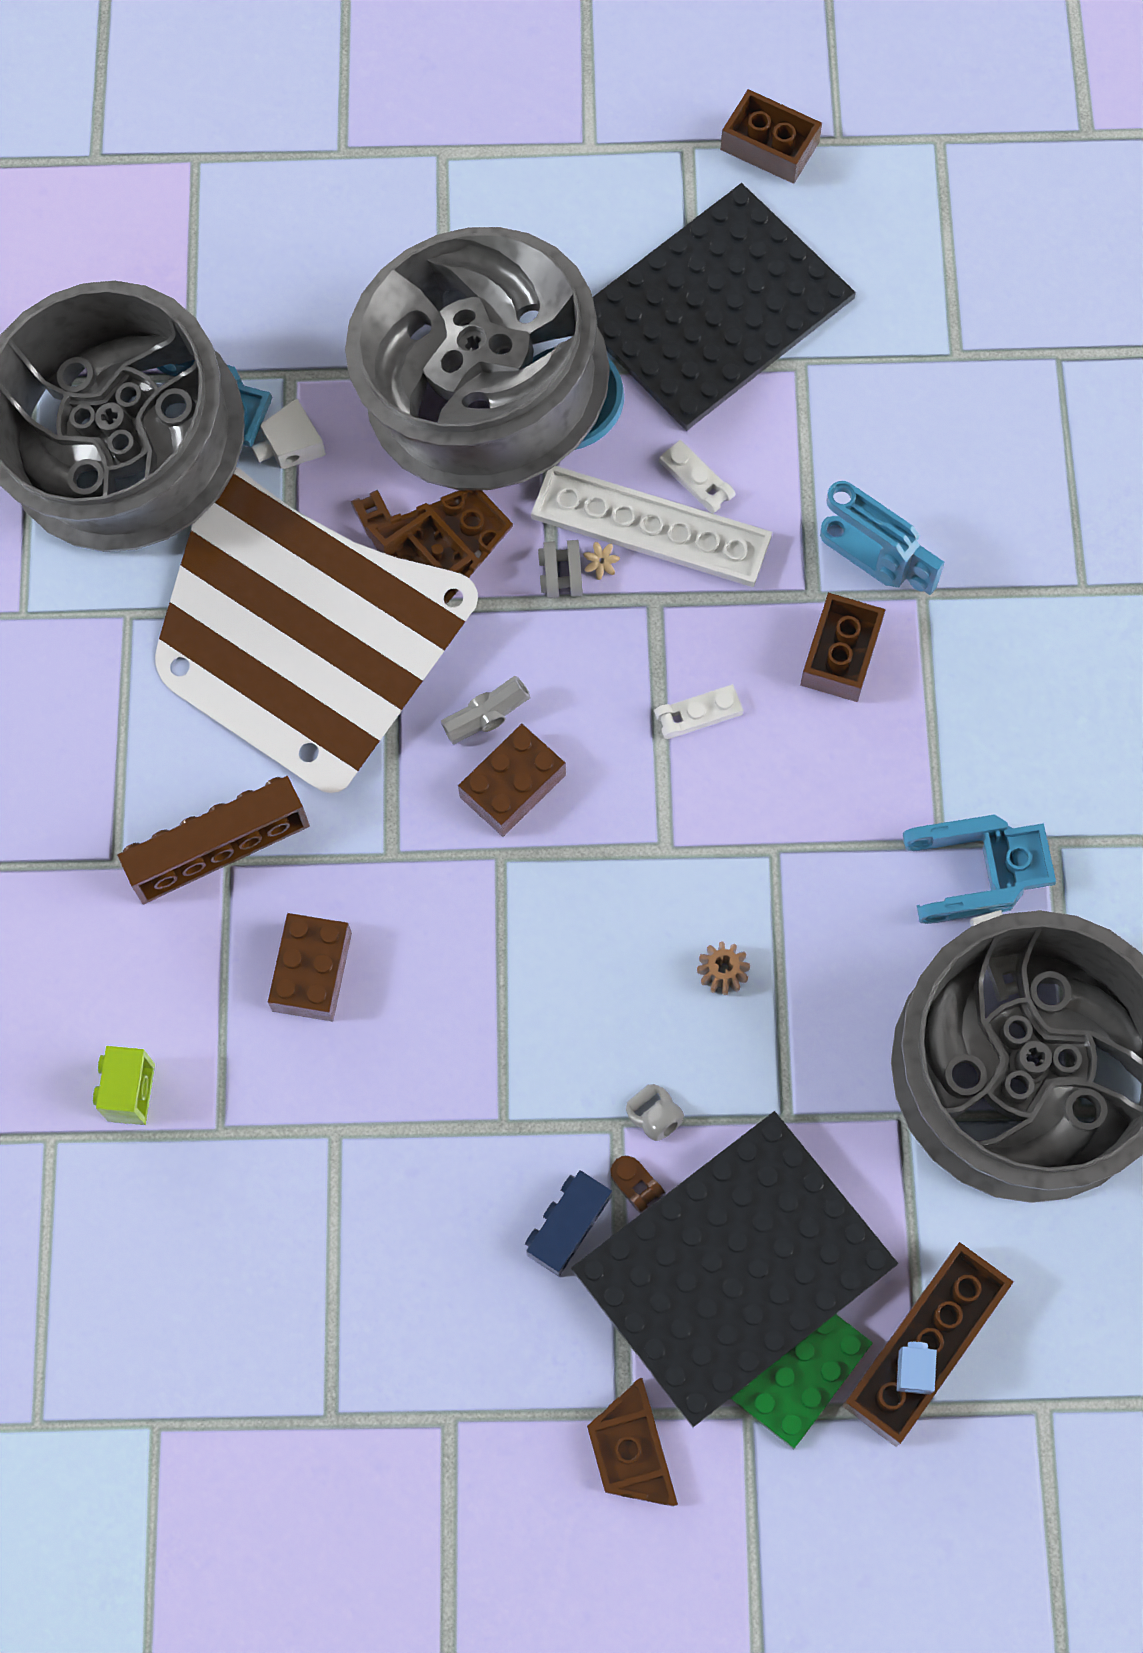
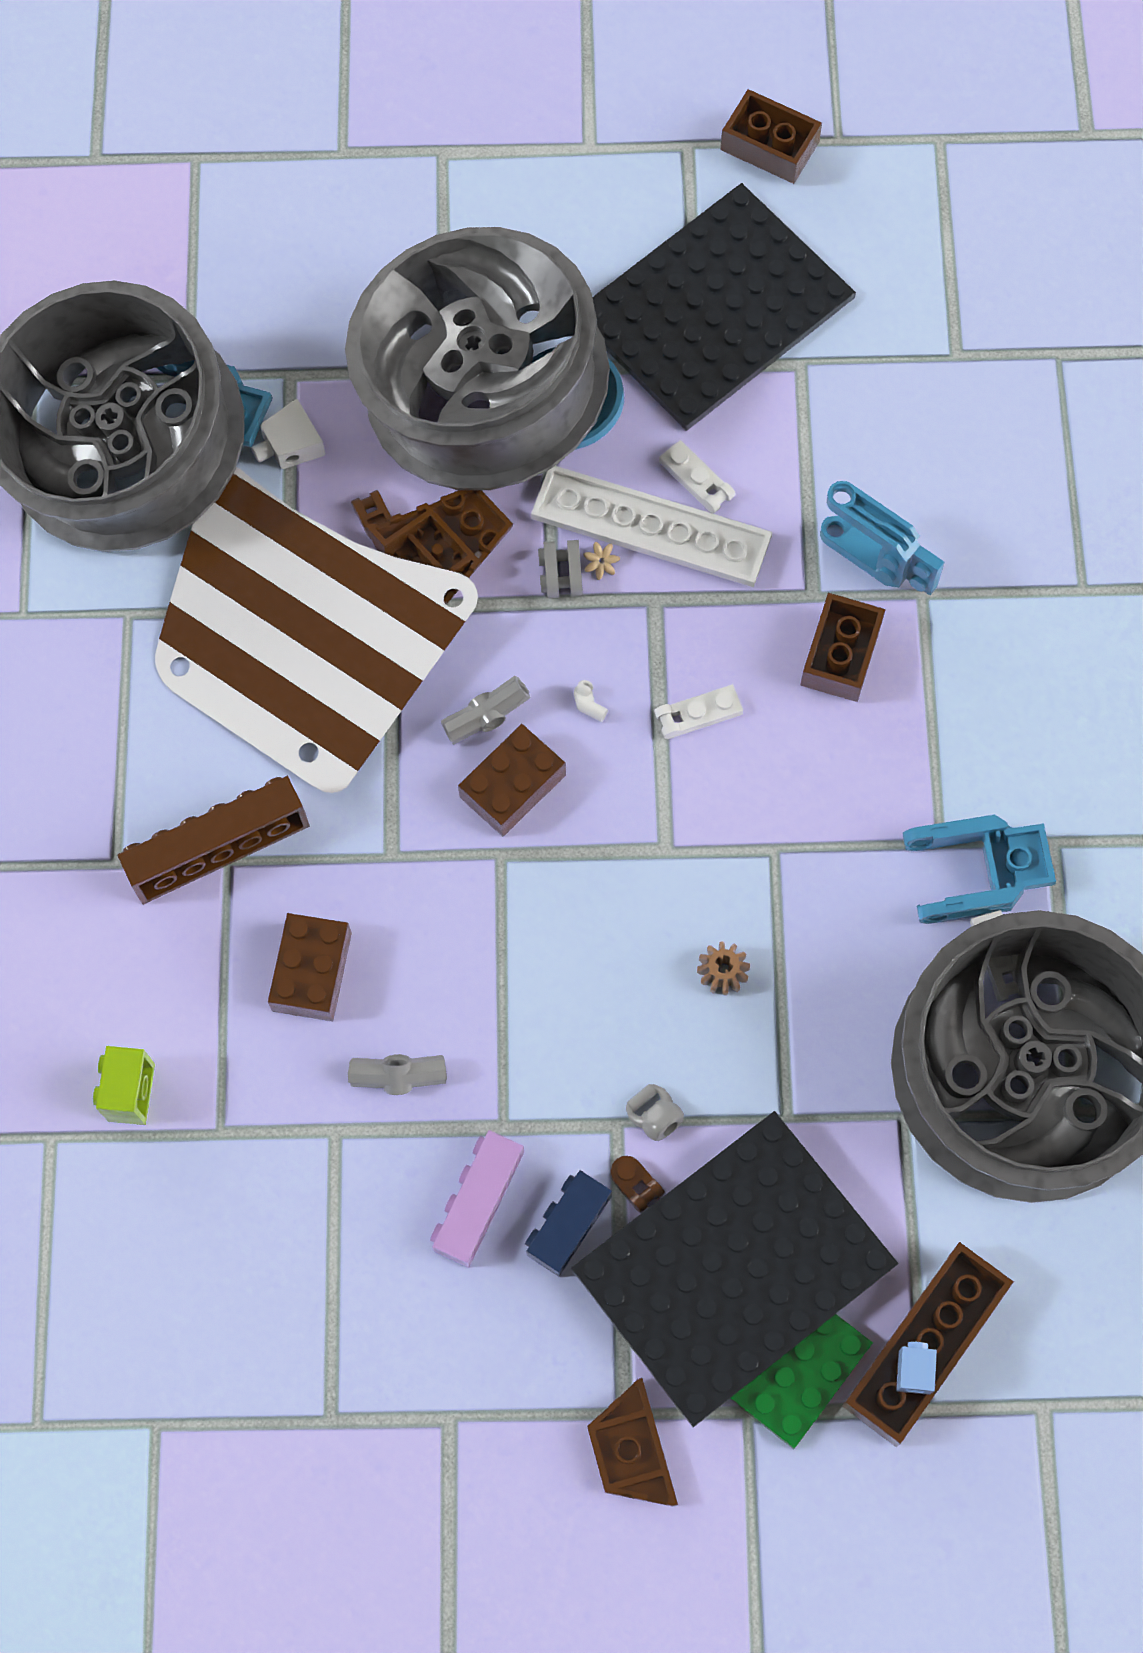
(397, 1073): none -> light grey piece
(477, 1199): none -> lavender brick
(585, 701): none -> white arm

